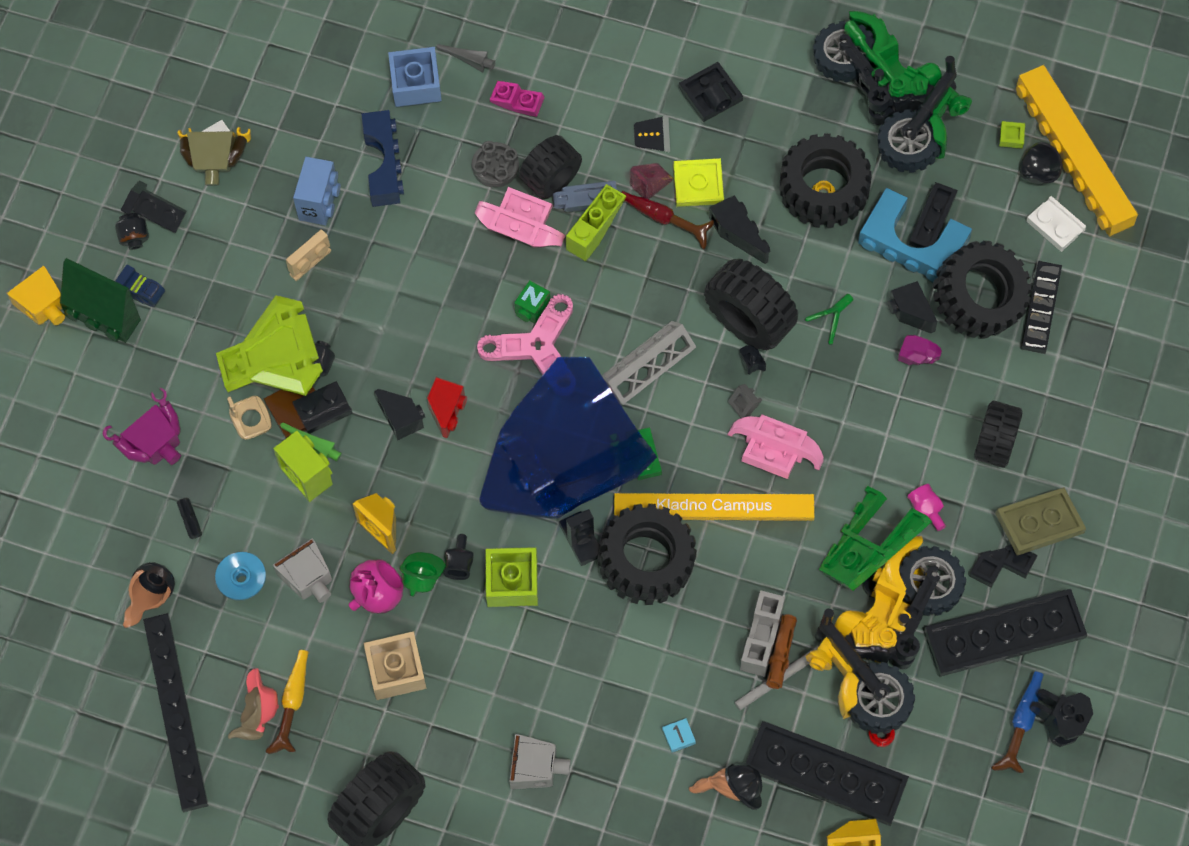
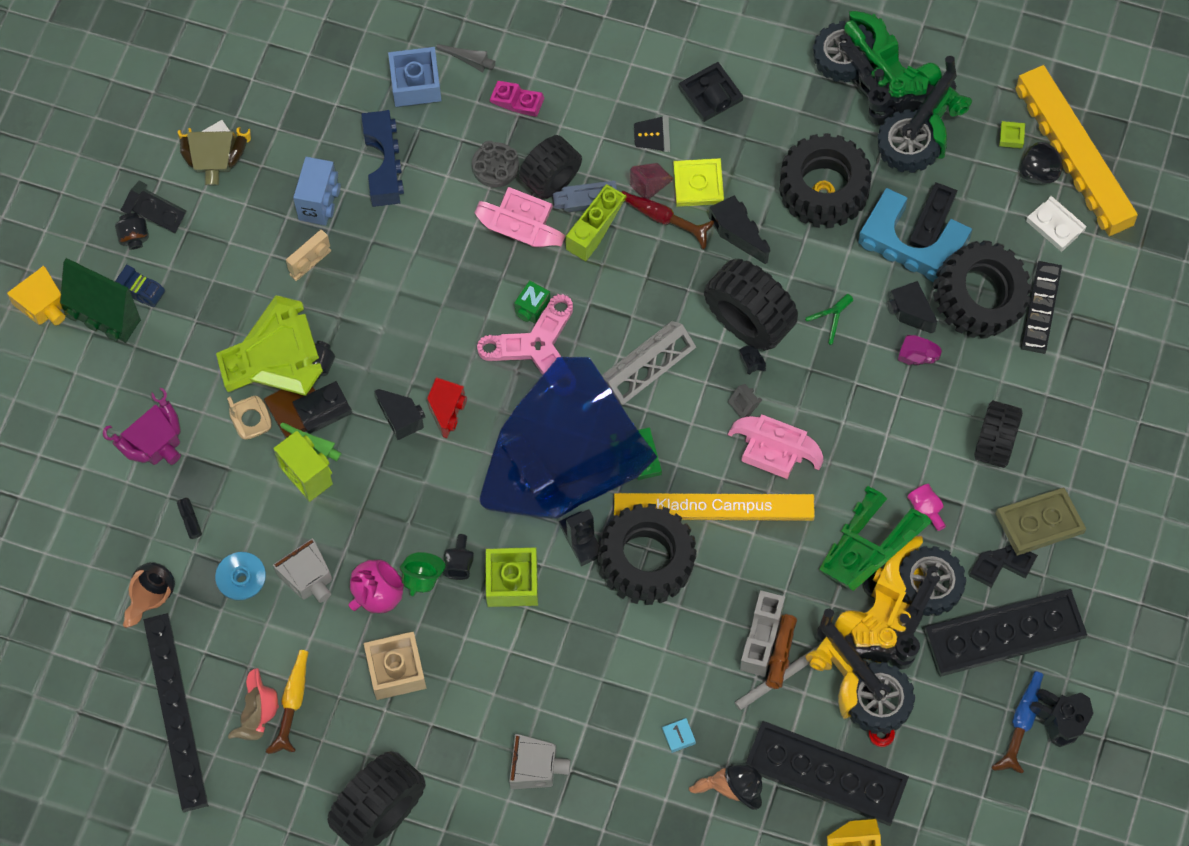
(378, 519): yellow slope -> none

